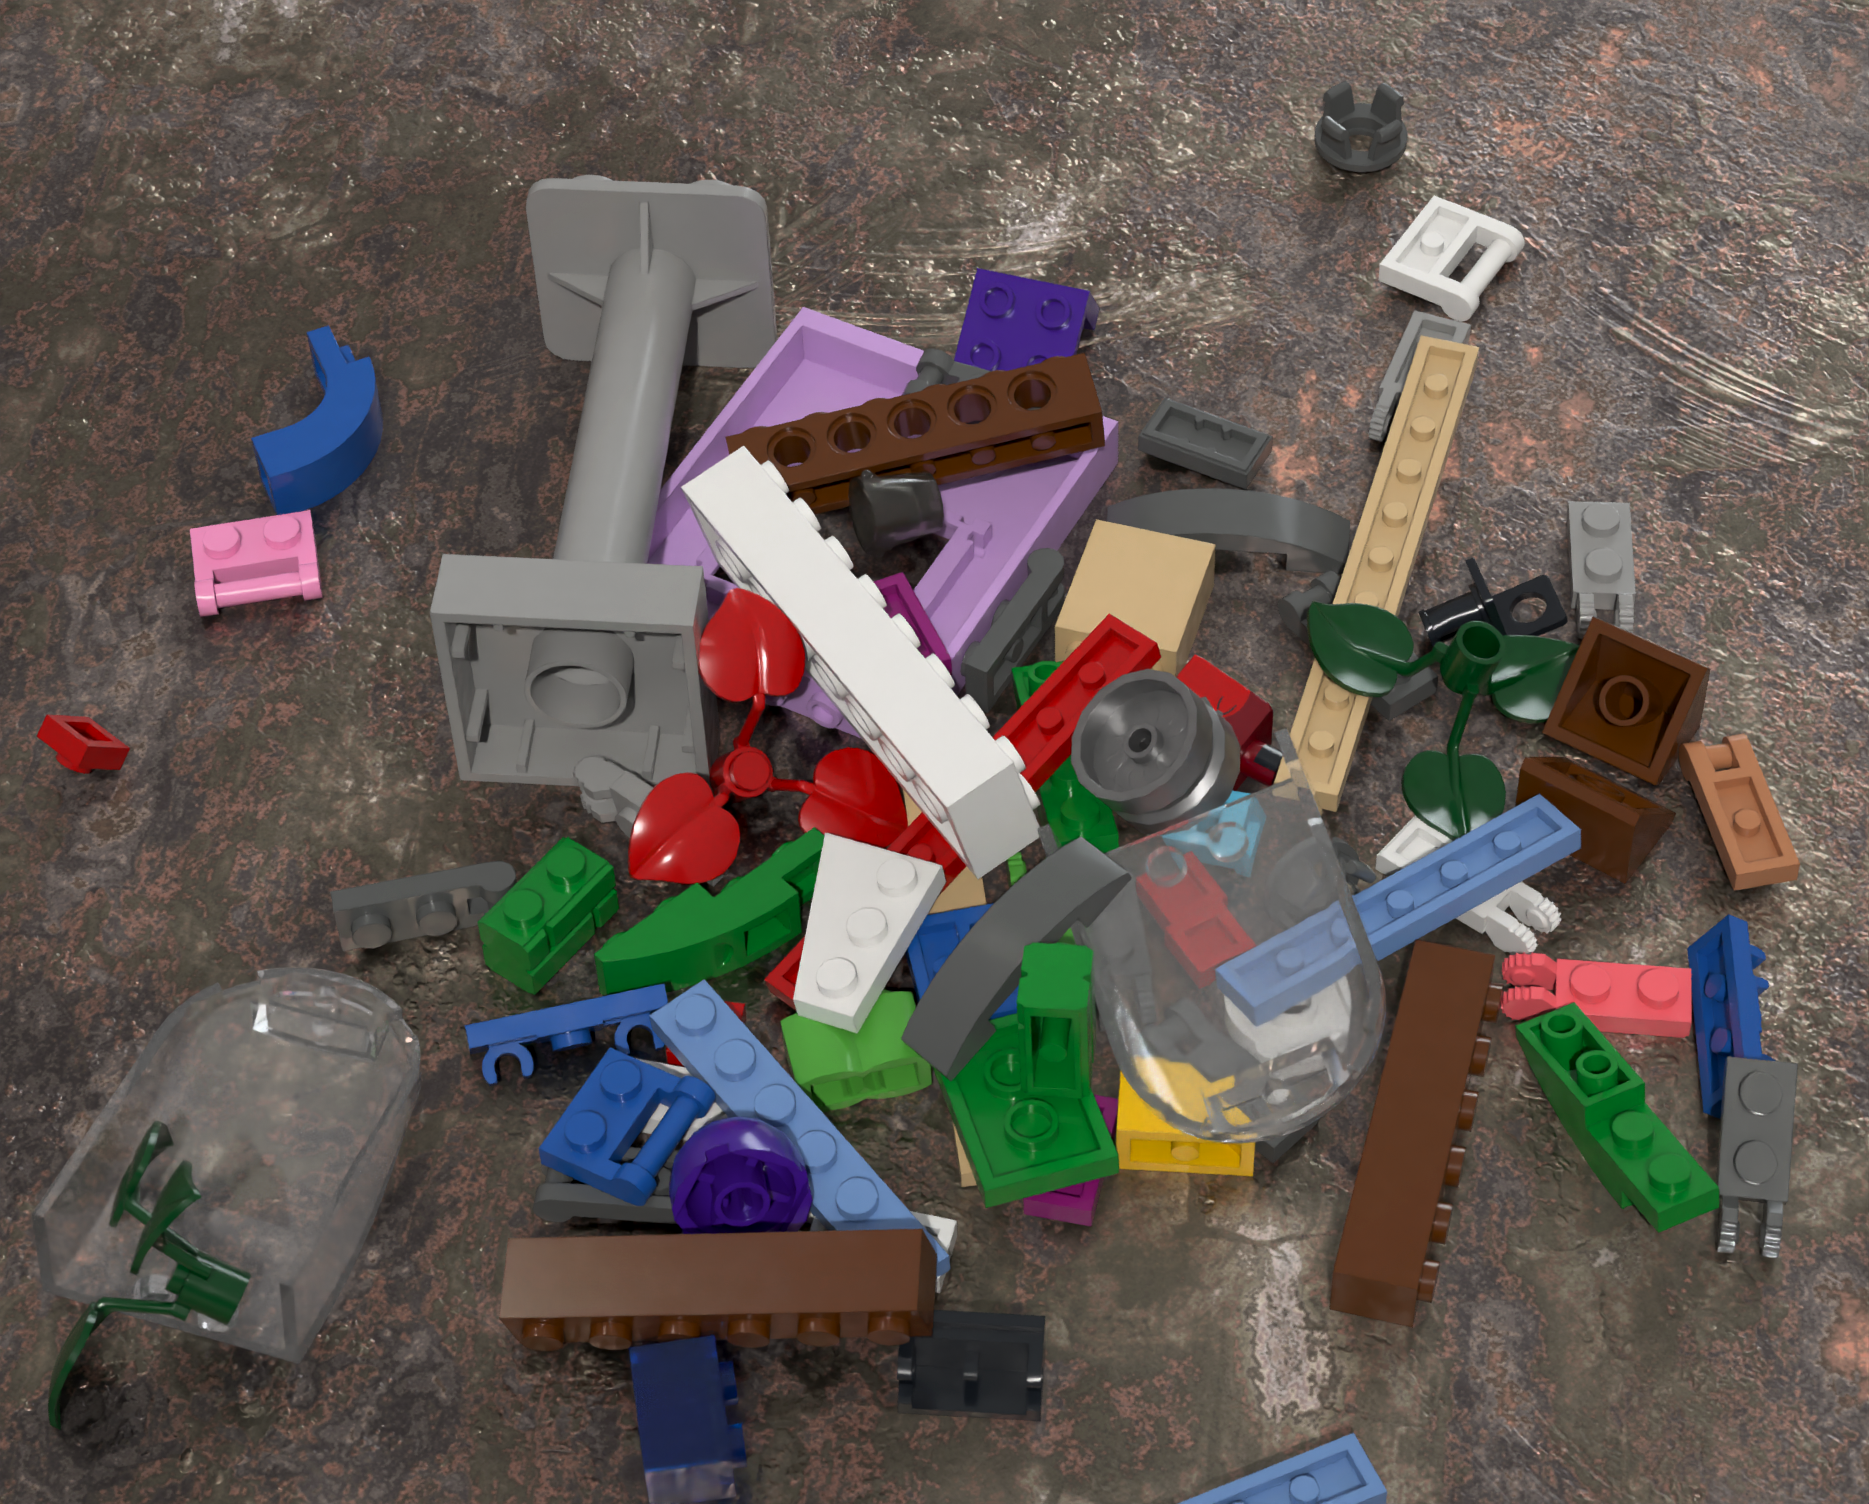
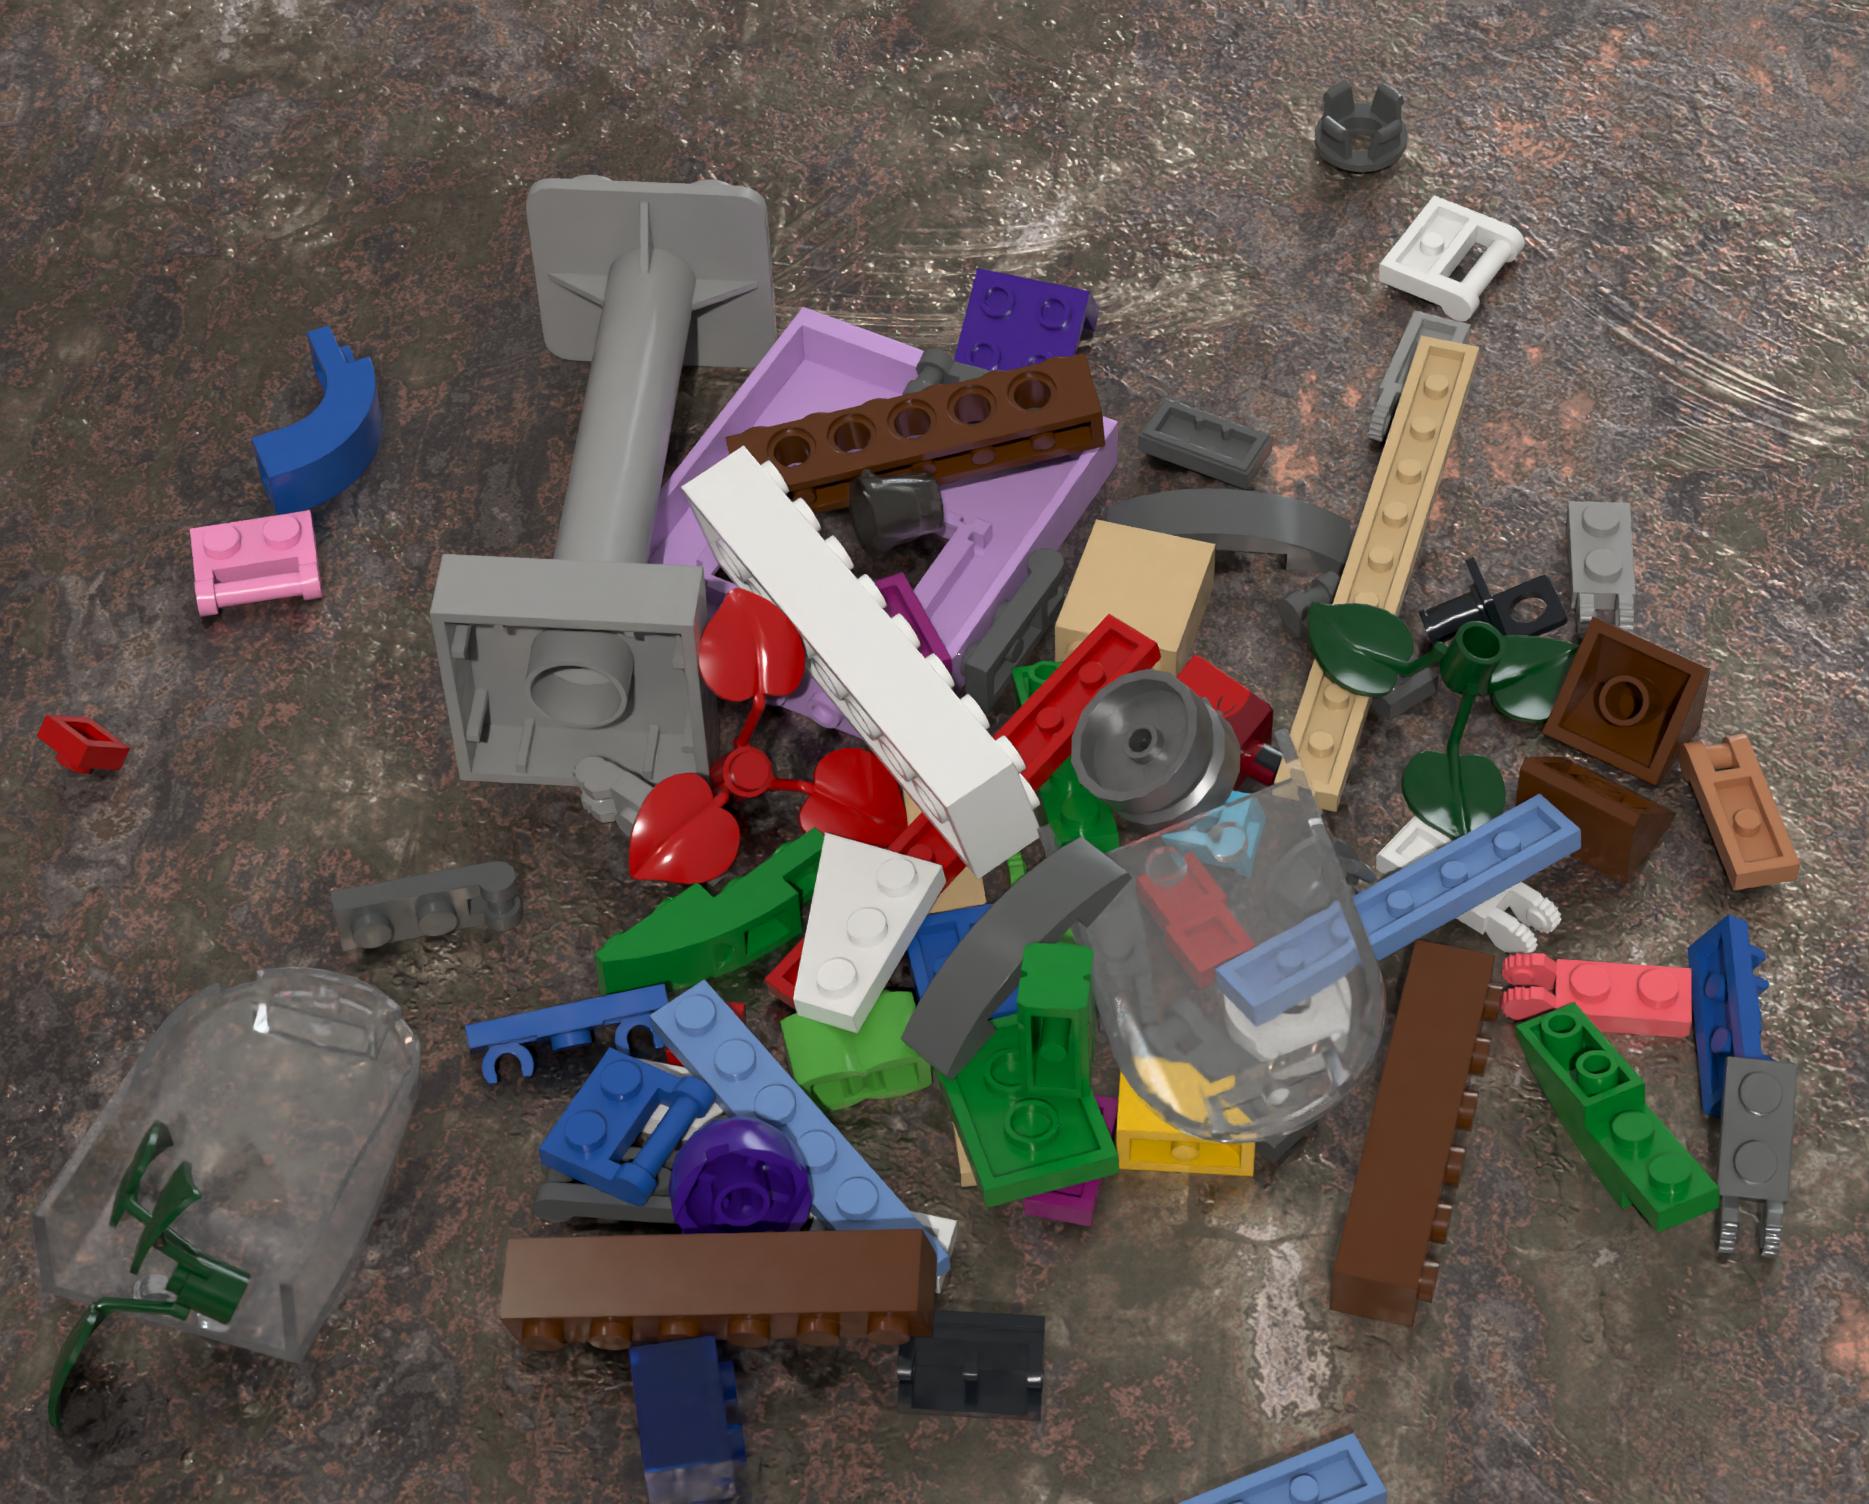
(548, 915): green brick -> none

